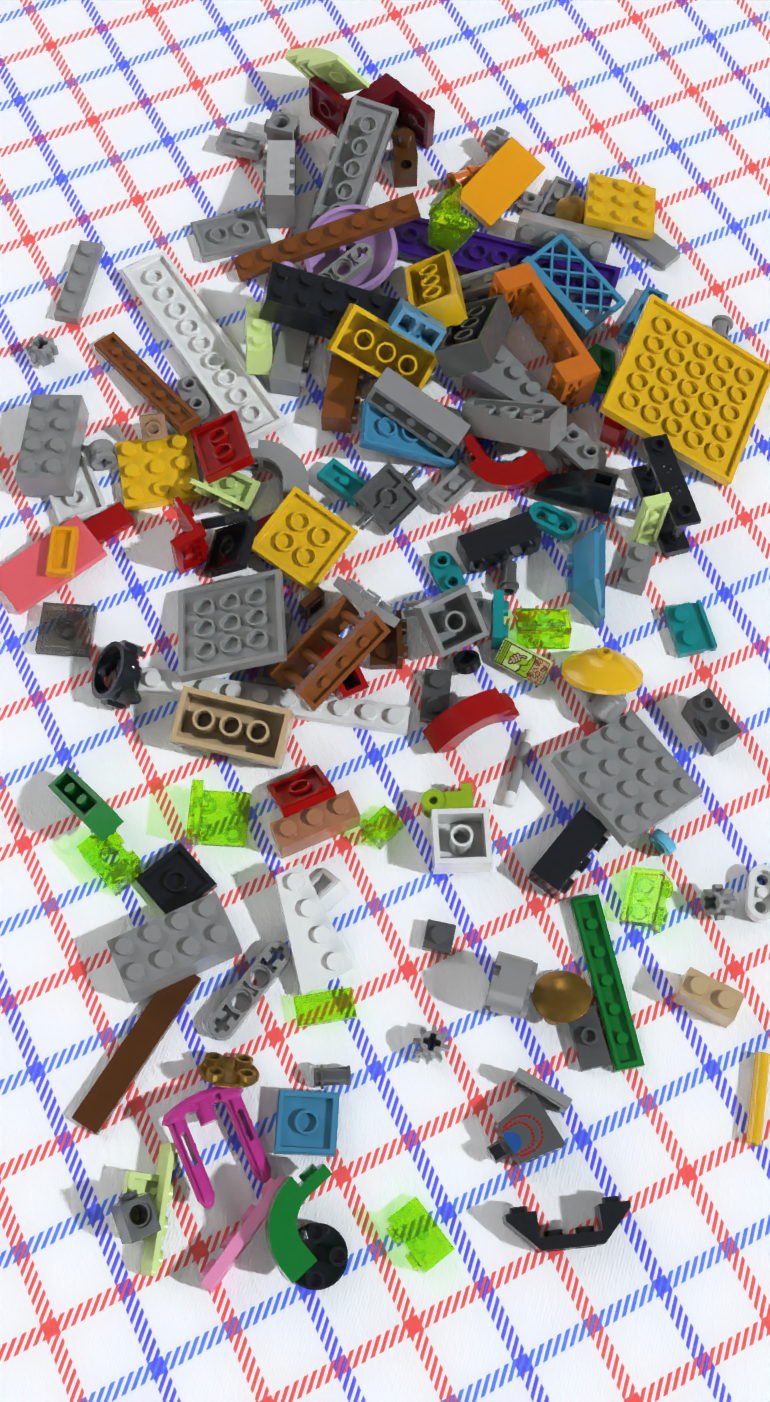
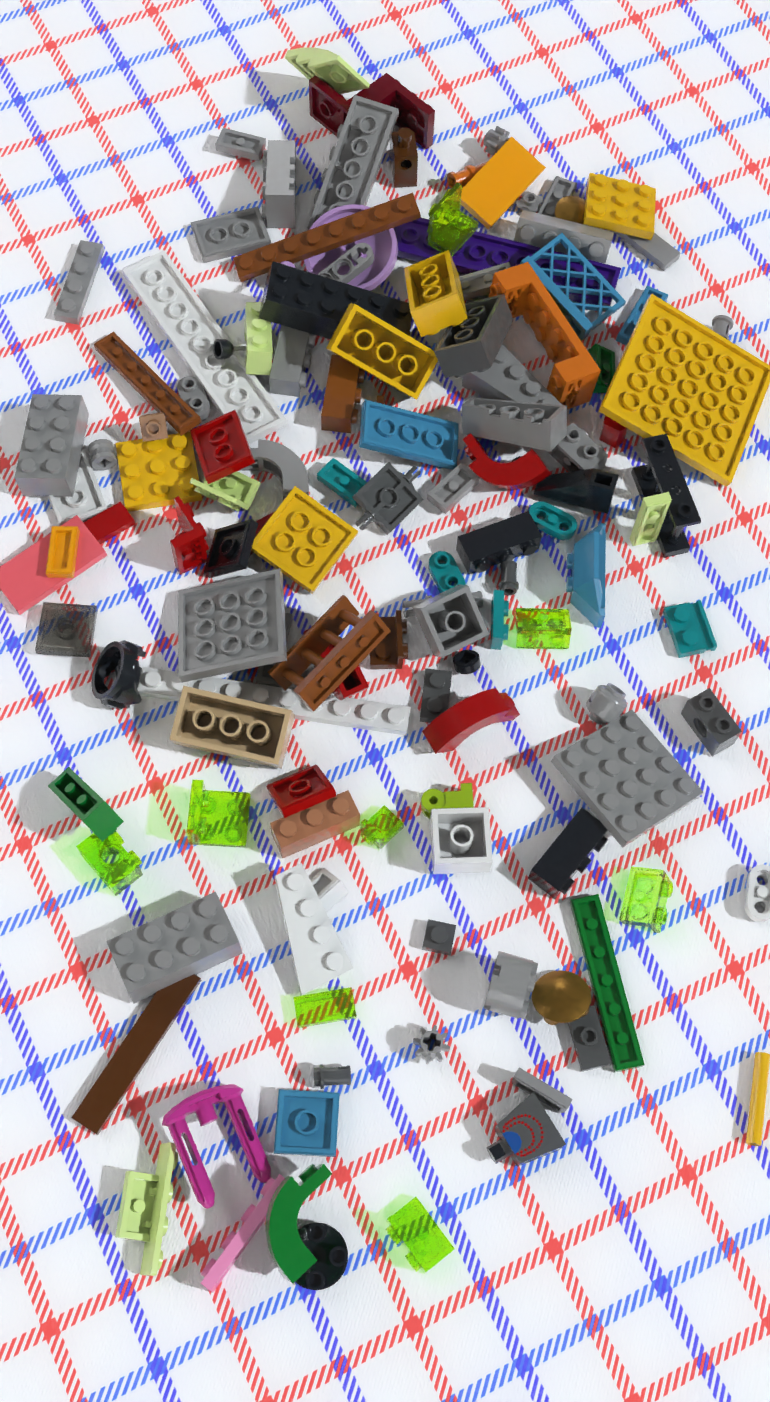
(42, 350): light grey gear -> none
(147, 1222): dark grey brick -> none
(176, 880): black tile -> none
(224, 349): none -> black hinge
(225, 519): black tile -> none
(229, 1071): pearl gold dish -> none
(246, 988): light grey beam -> none
(282, 126): light grey brick -> none
(312, 603): reddish brown tile -> none
(367, 600): light grey plate -> none
(417, 325): dark azure brick -> none
(417, 412): light grey brick -> none
(518, 768): light grey bar -> none
(523, 662): tile -> none
(602, 671): yellow dish -> none
(607, 1215): black slope -> none
(636, 568): light grey plate -> none
(662, 842): medium azure tile -> none
(708, 997): tan brick -> none
(718, 902): light grey gear -> none

